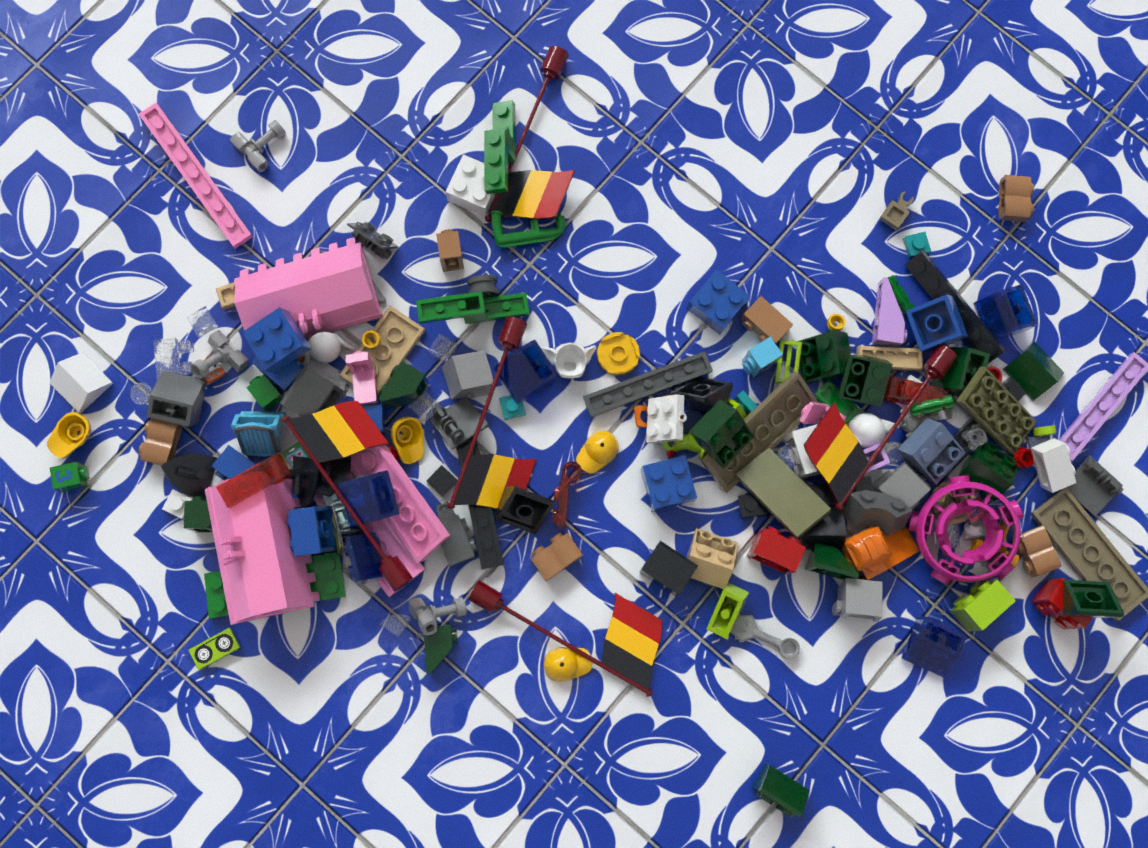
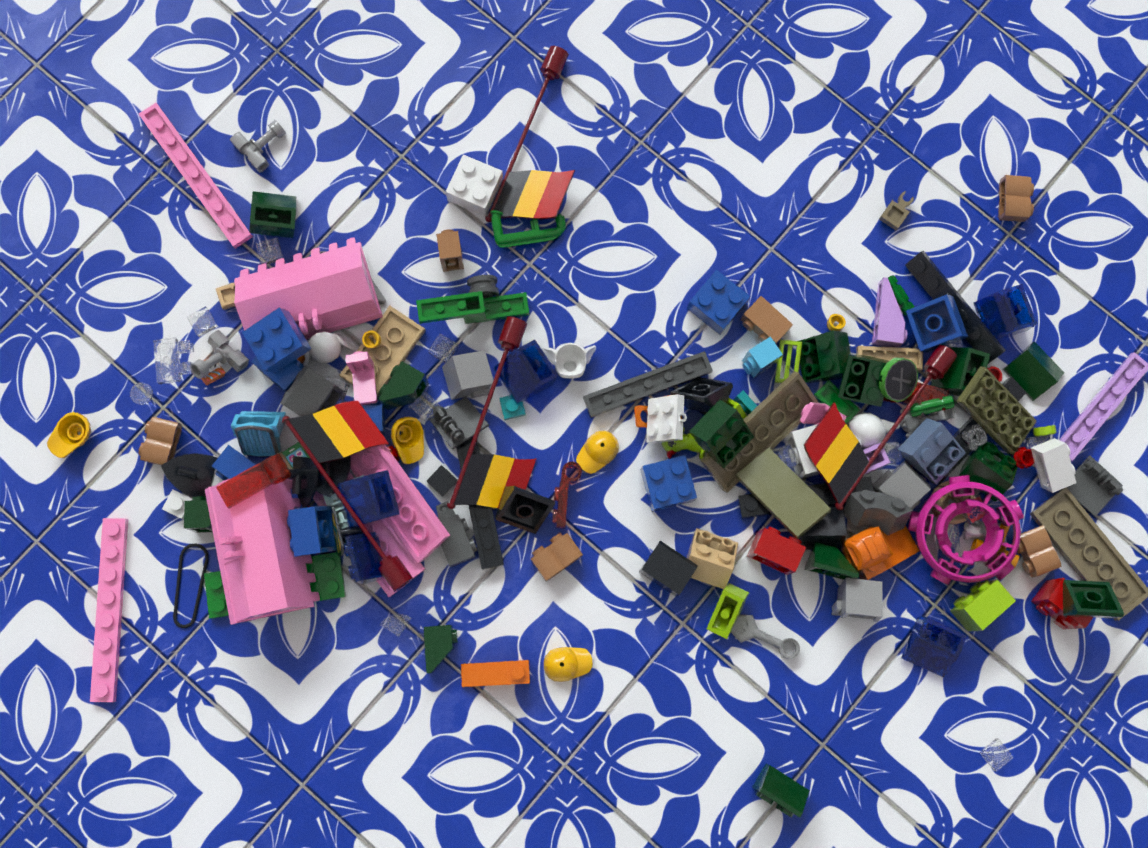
(69, 476): green brick -> none
(79, 381): white slope -> none
(109, 610): none -> bright pink plate
(177, 399): dark grey slope -> none
(178, 585): none -> black piece
(214, 648): tile -> none
(264, 392): green brick -> none
(269, 251): none -> clear plate
(272, 214): none -> dark green slope
(366, 235): dark grey hinge -> none
(428, 615): light grey bar -> none
(495, 673): none -> orange slope
(499, 147): green bracket -> none
(618, 353): yellow tile -> none
(628, 644): flag -> none
(898, 379): none -> tile
(916, 243): teal plate -> none
(996, 754): none -> clear plate

